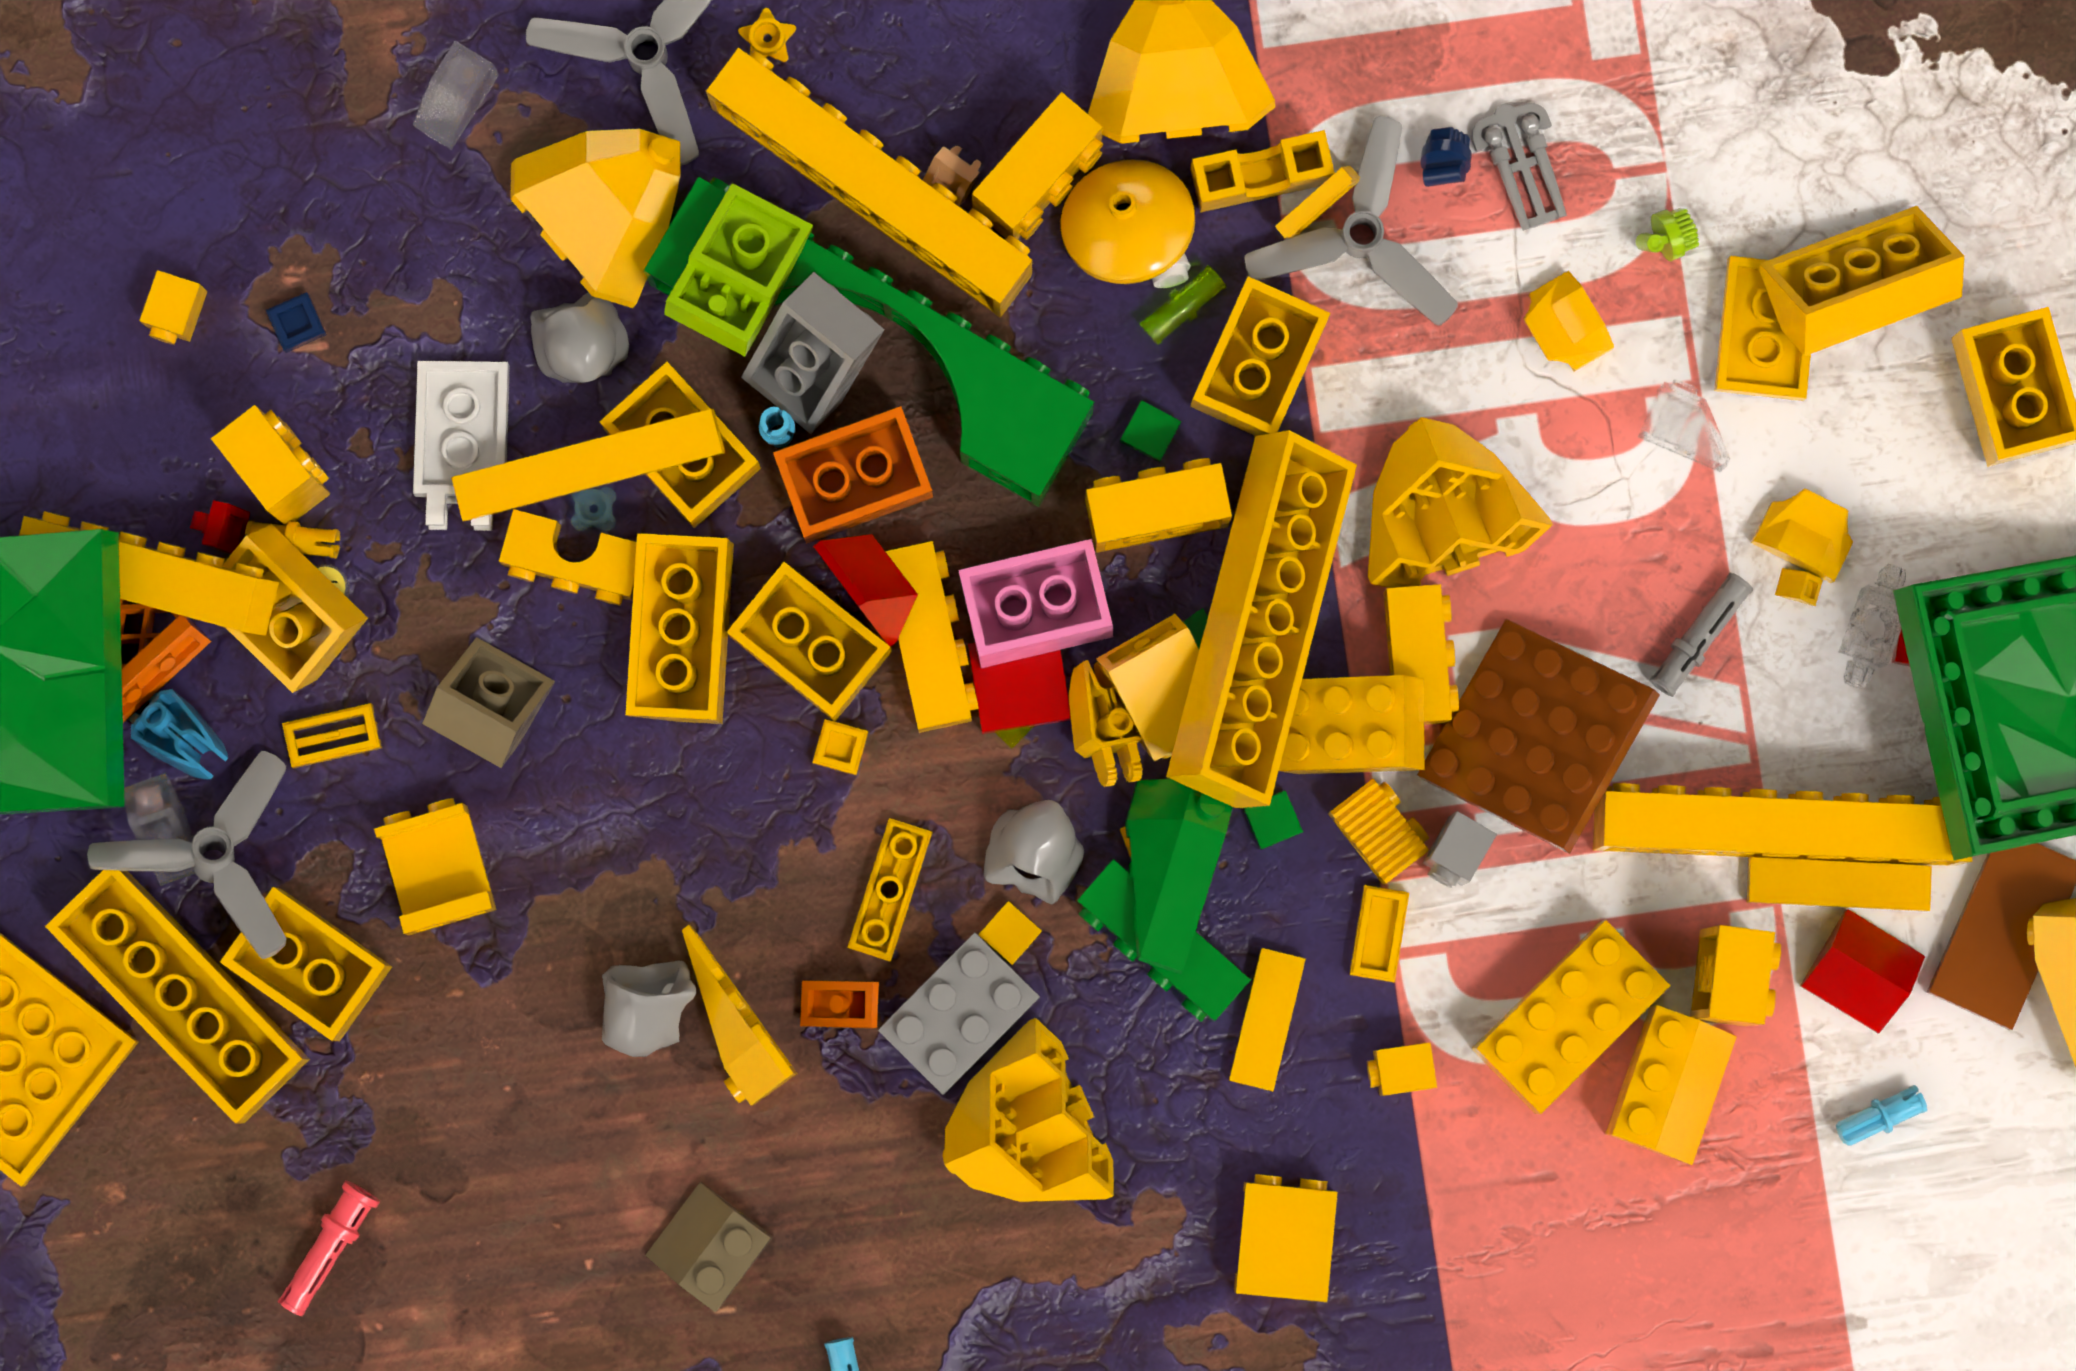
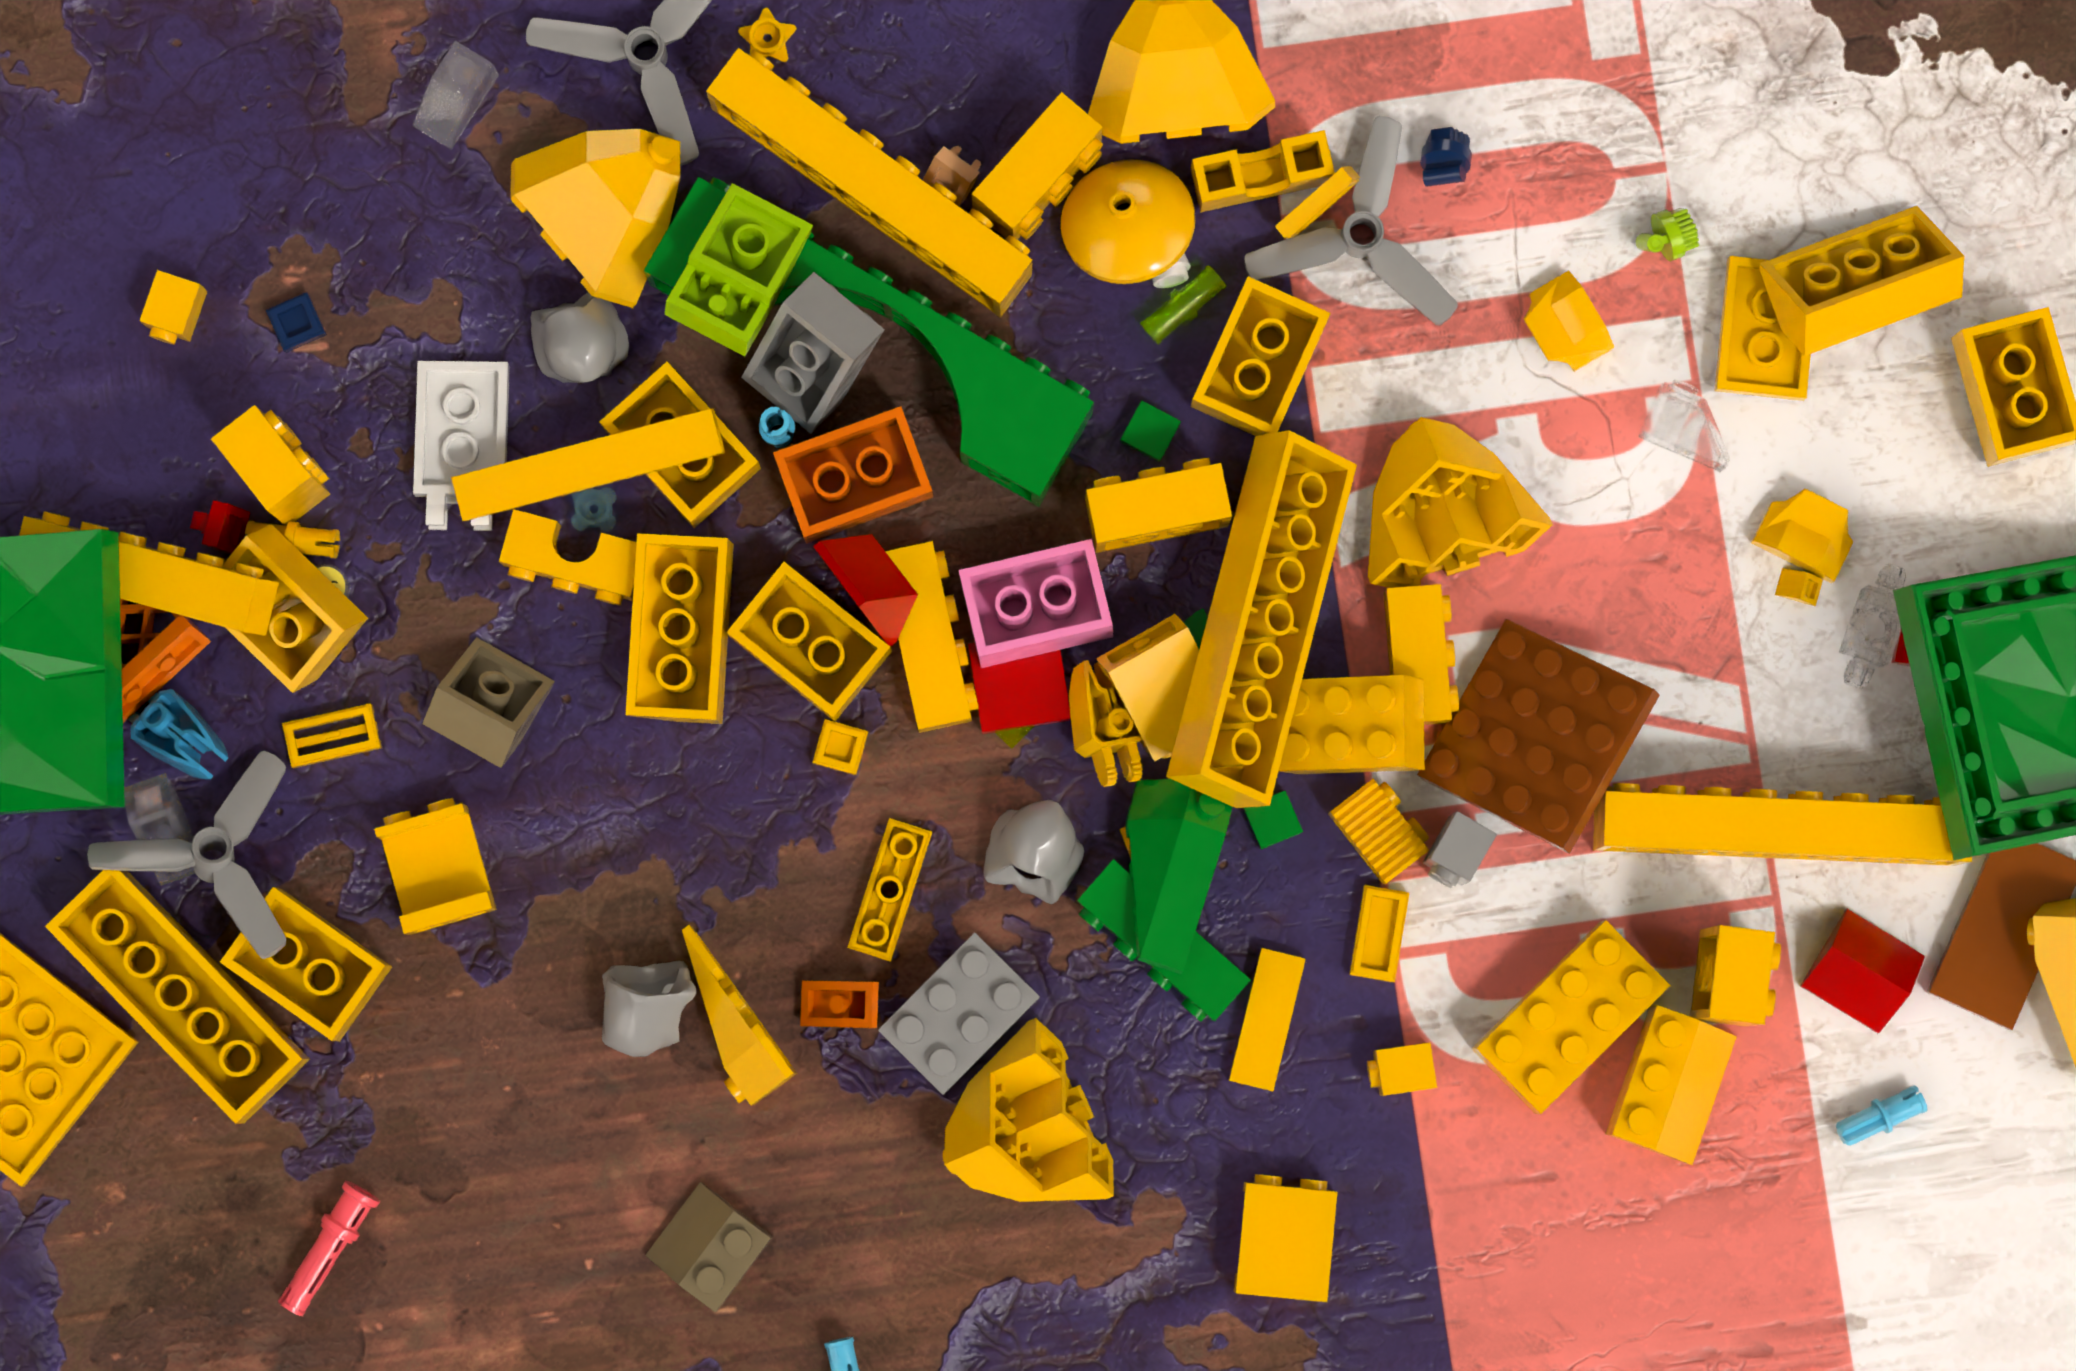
(1010, 933): yellow tile -> none
(1506, 117): light grey piece -> none
(1695, 642): light grey pin -> none
(1839, 884): yellow tile -> none

